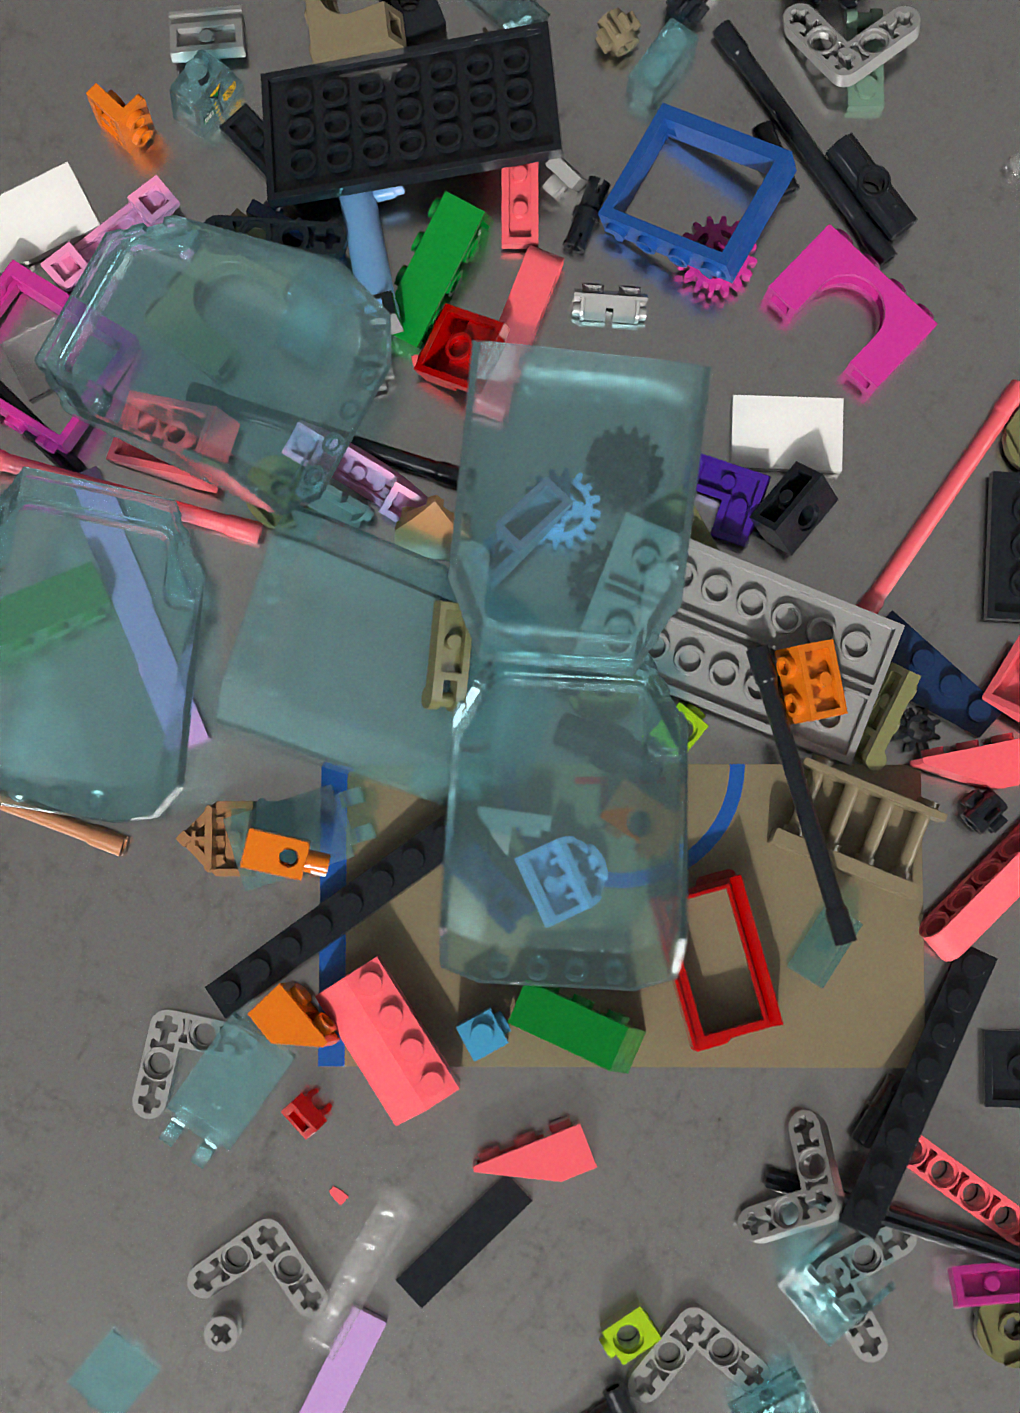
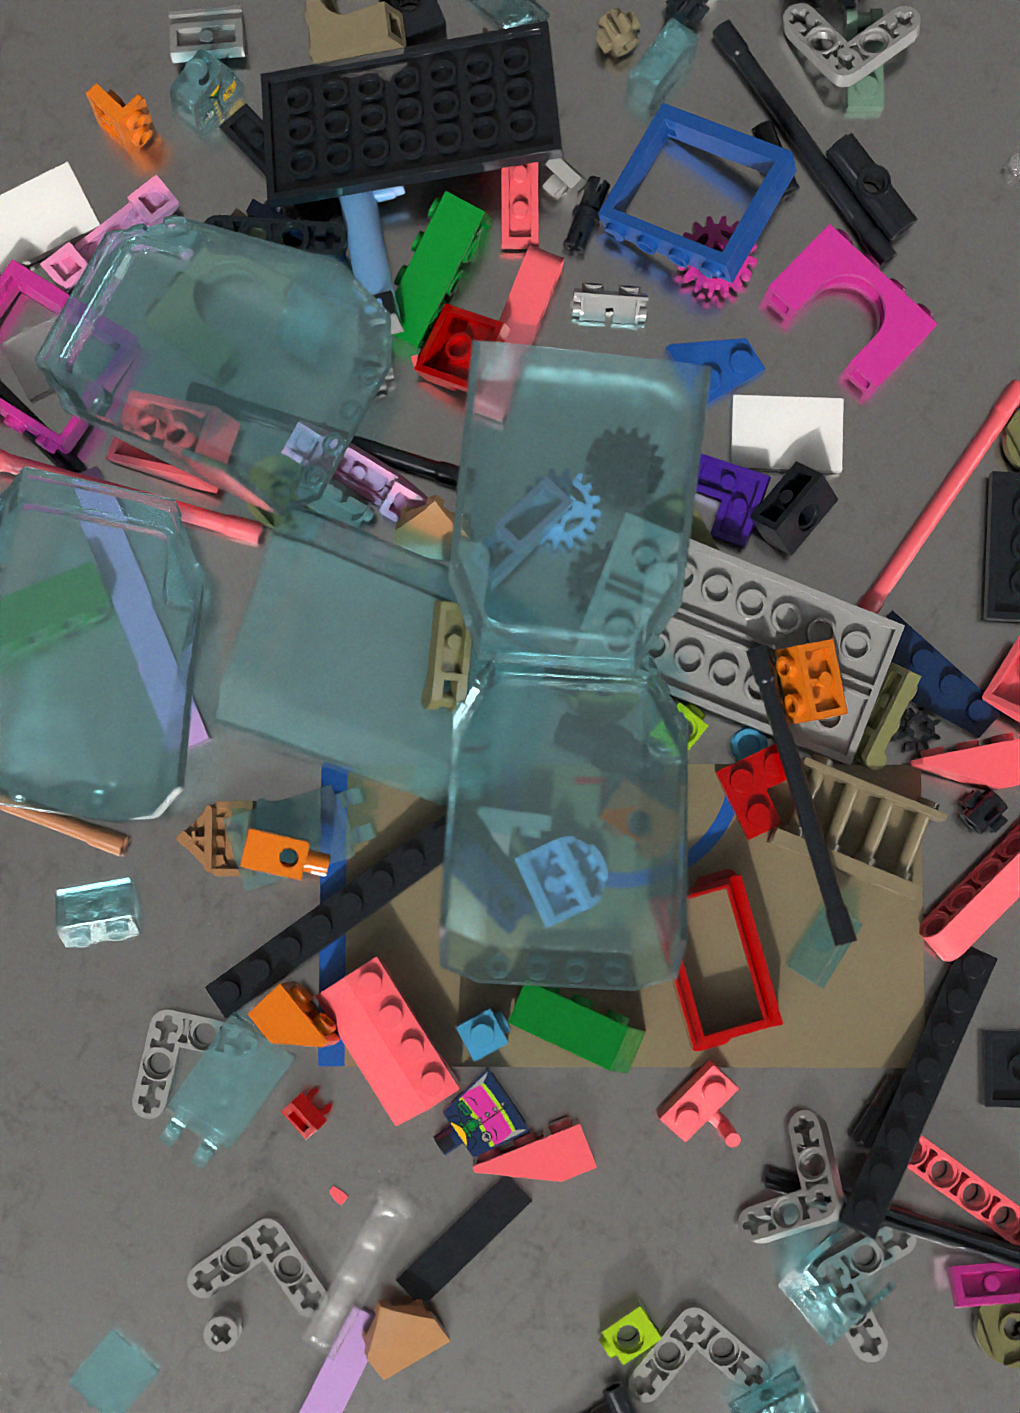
(96, 913): none -> clear light blue bracket
(401, 1336): none -> medium nougat slope
(481, 1117): none -> torso
(700, 1102): none -> coral plate
(731, 362): none -> blue wing
(746, 742): none -> dark azure tile
(746, 790): none -> red plate

